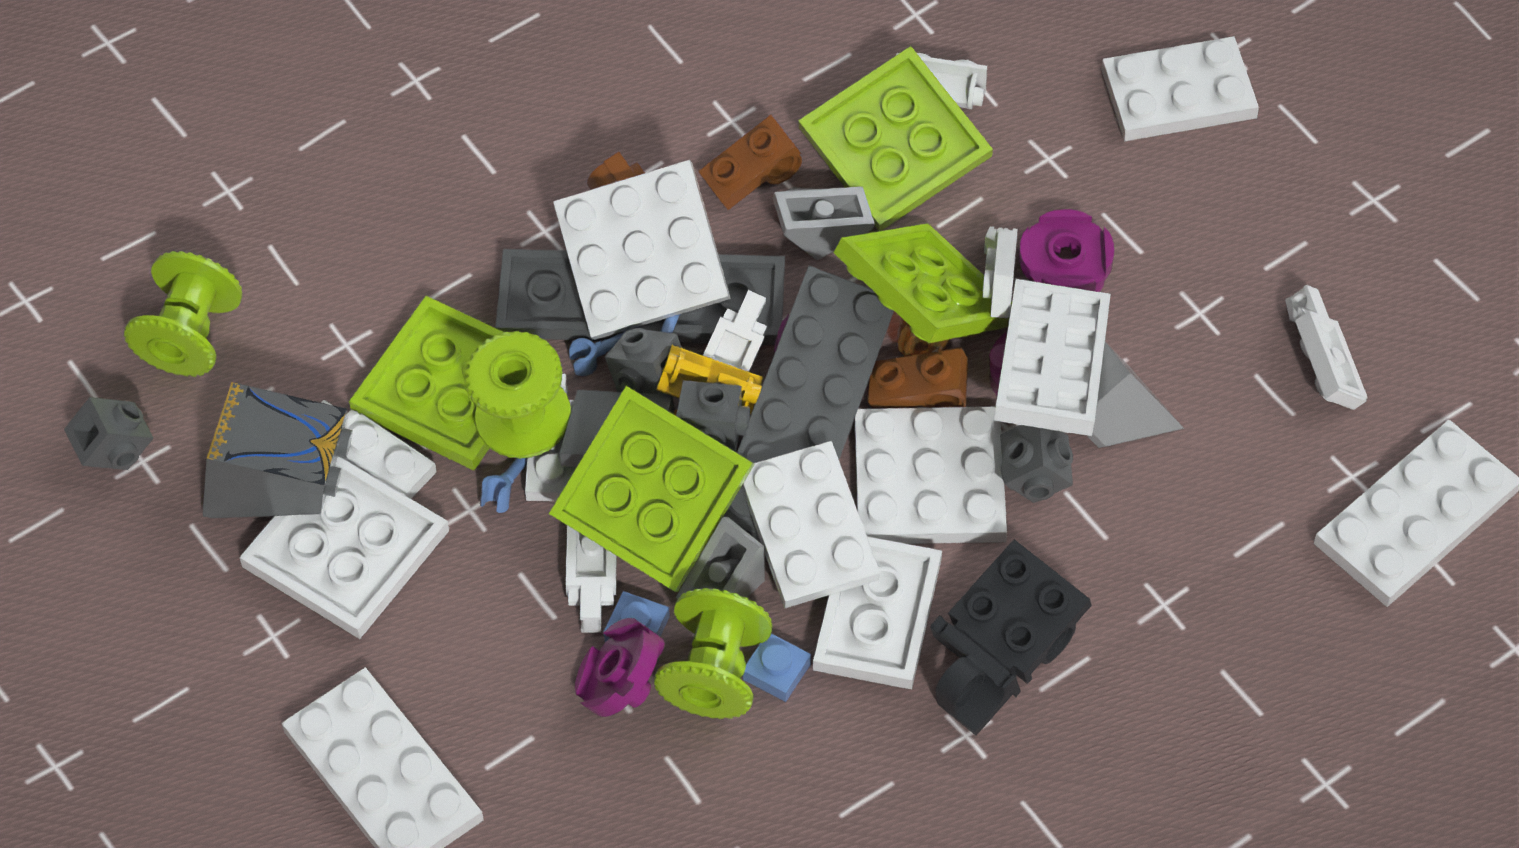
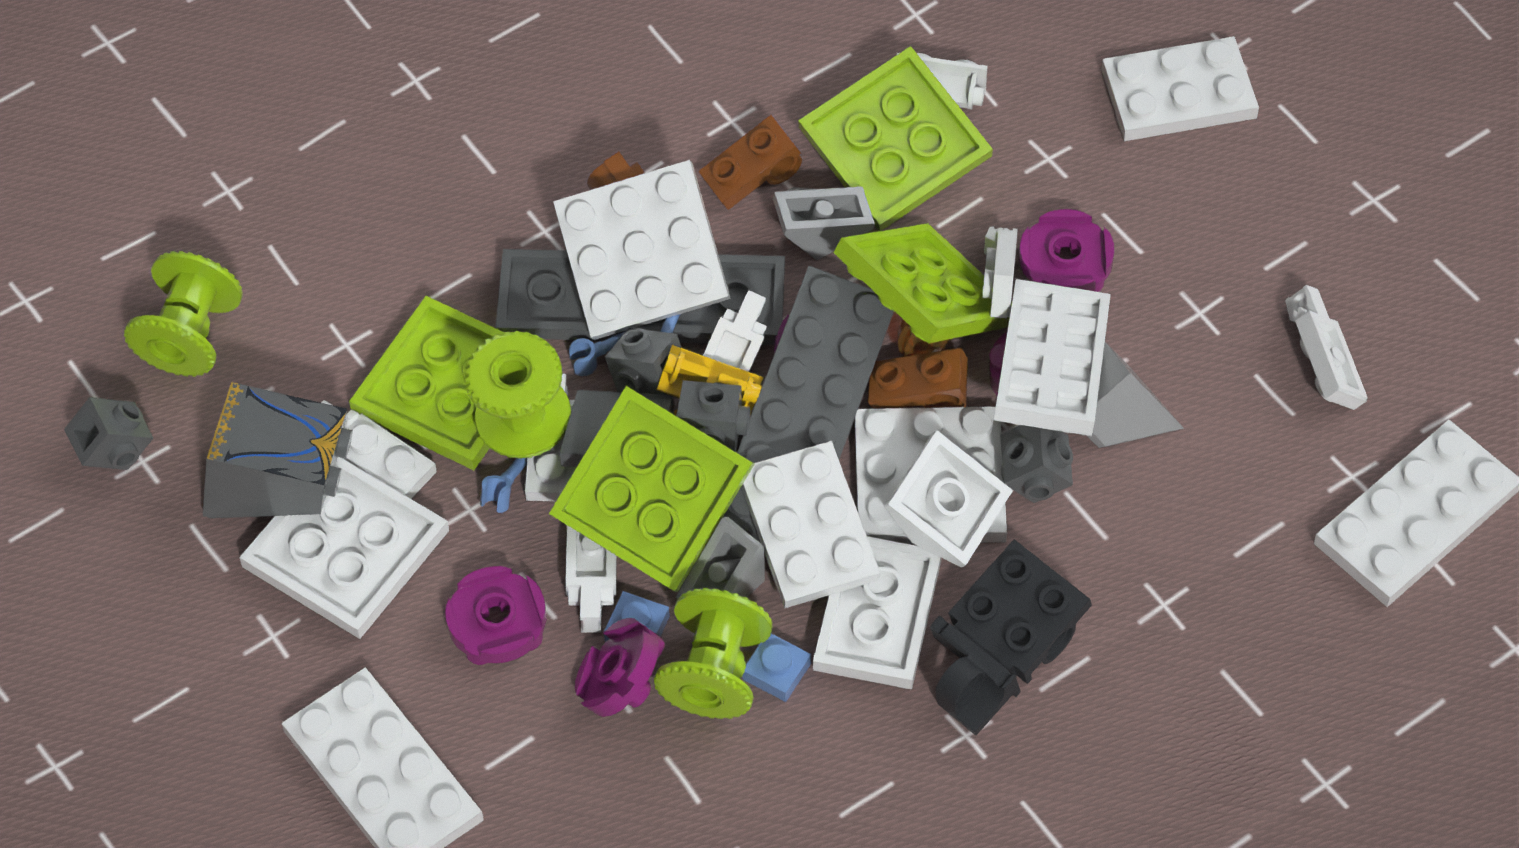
(500, 641): none -> magenta plate
(947, 501): none -> white slope

